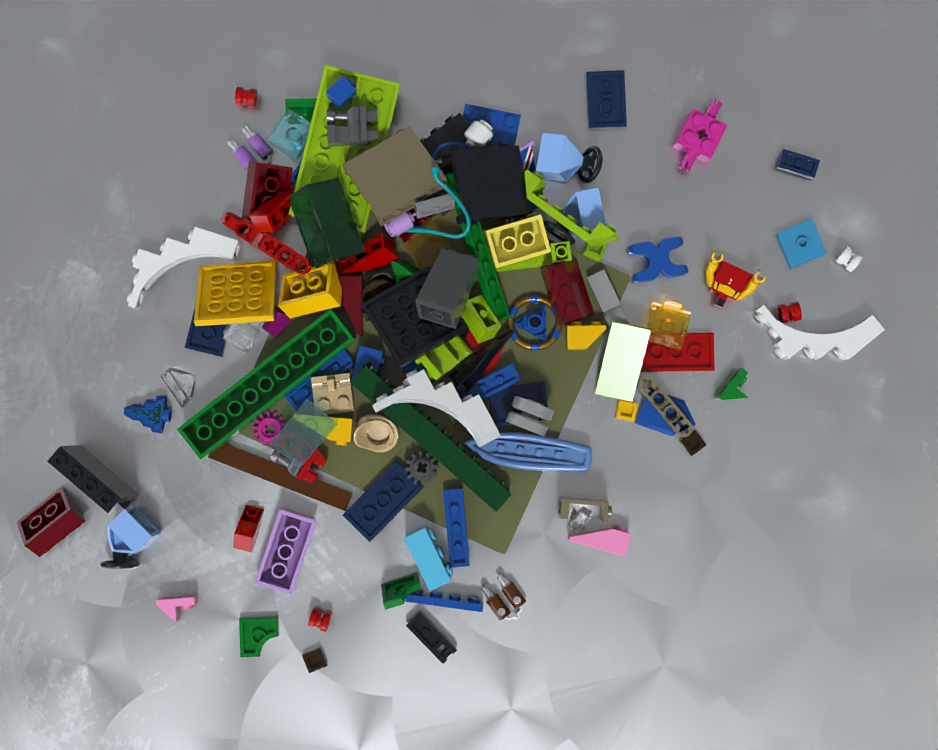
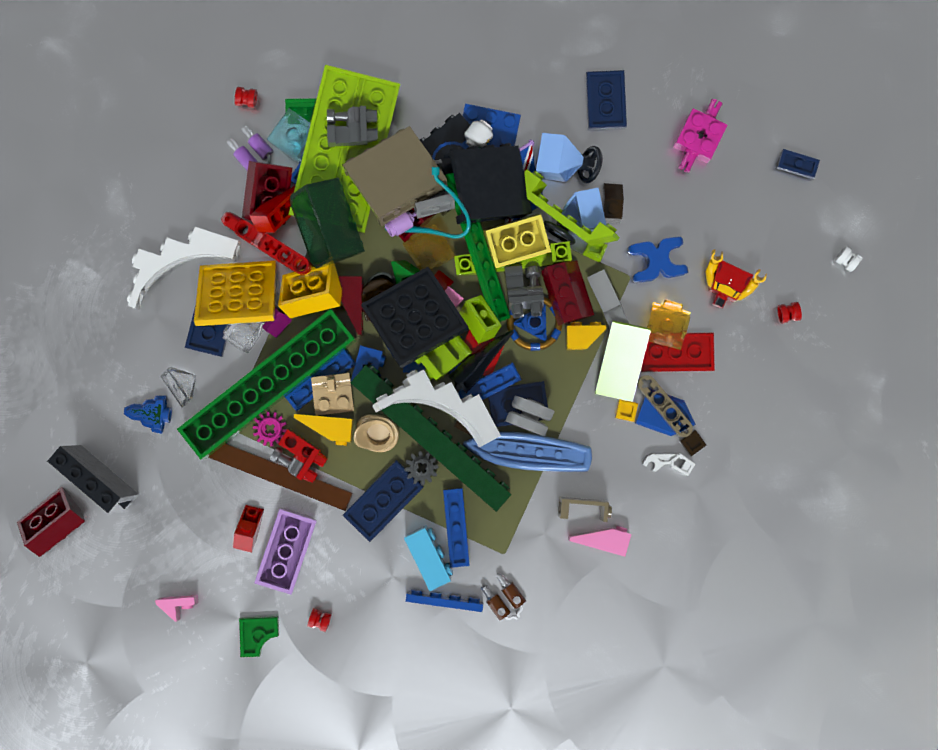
(128, 534): light blue piece -> none
(303, 433): clear light blue tile -> none
(314, 660): dark brown tile -> none
(341, 92): blue brick -> none
(377, 254): red slope -> none
(397, 591): green tile -> none
(430, 637): black plate -> none
(447, 288): dark grey slope -> none
(522, 296): none -> dark grey hips
(579, 518): clear piece -> none
(613, 202): none -> dark brown slope
(664, 459): none -> white piece
(730, 390): green slope -> none
(801, 243): dark azure plate -> none
(846, 342): white arch -> none

